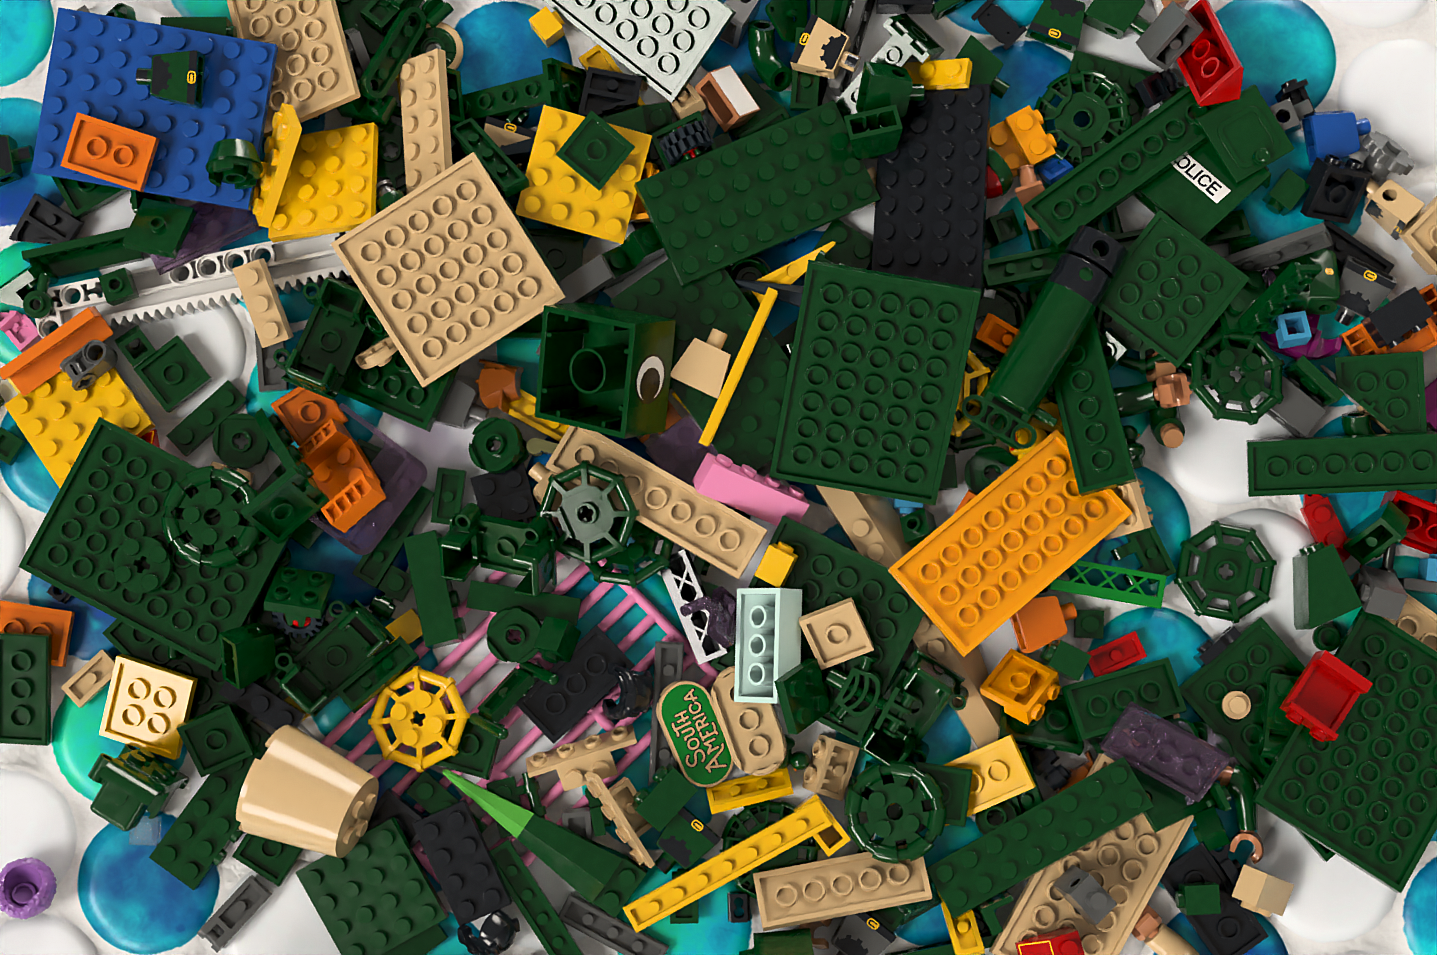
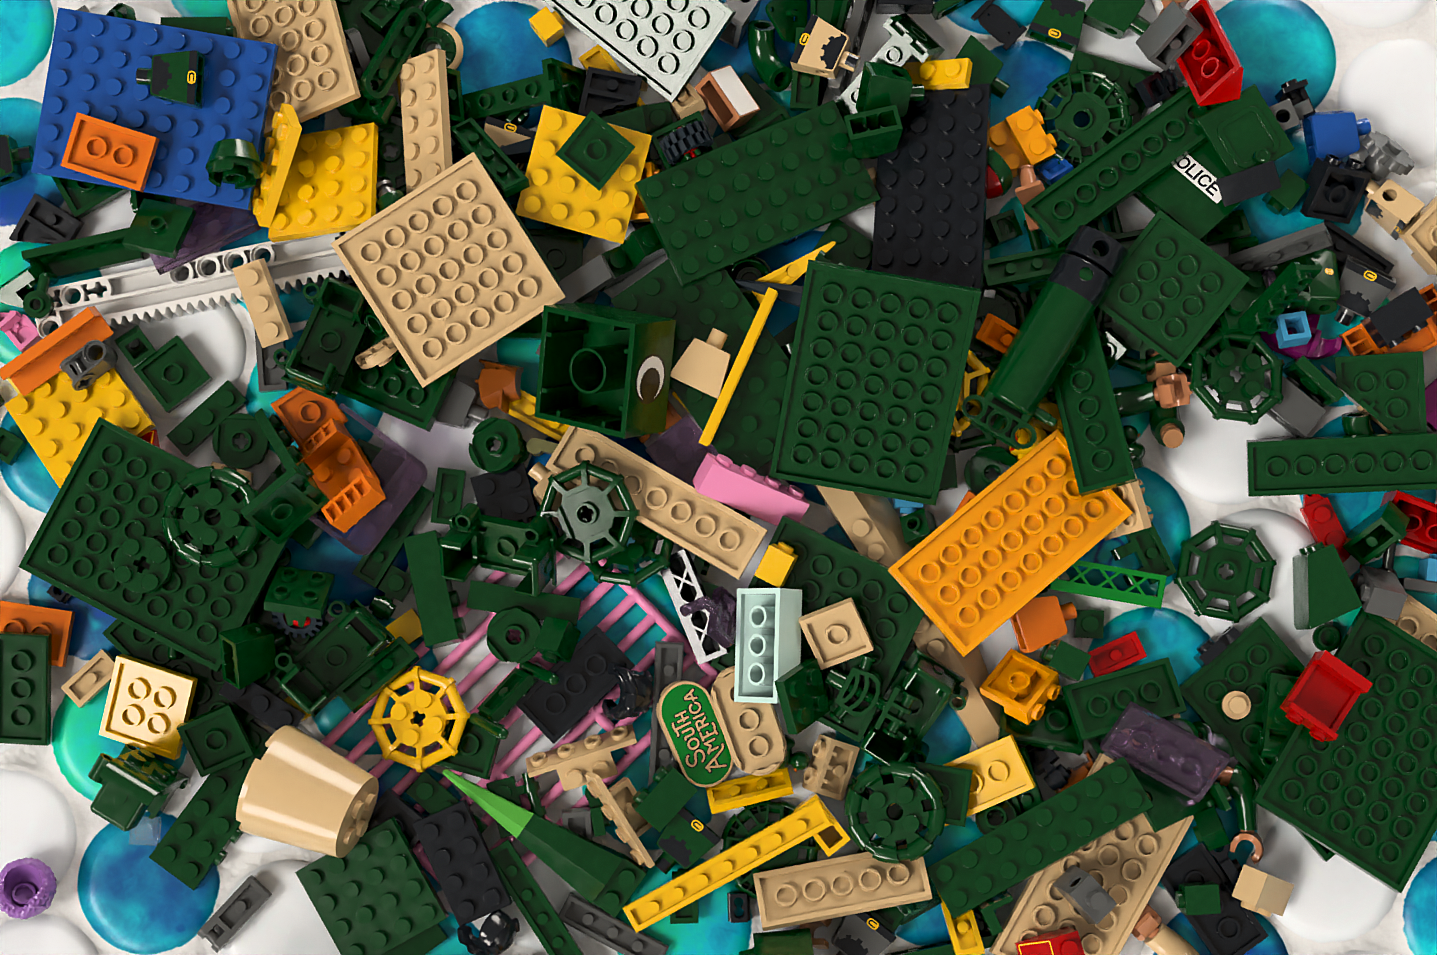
(126, 290): dark green plate -> none
(267, 857): dark green tile -> none
(1249, 183): none -> black slope

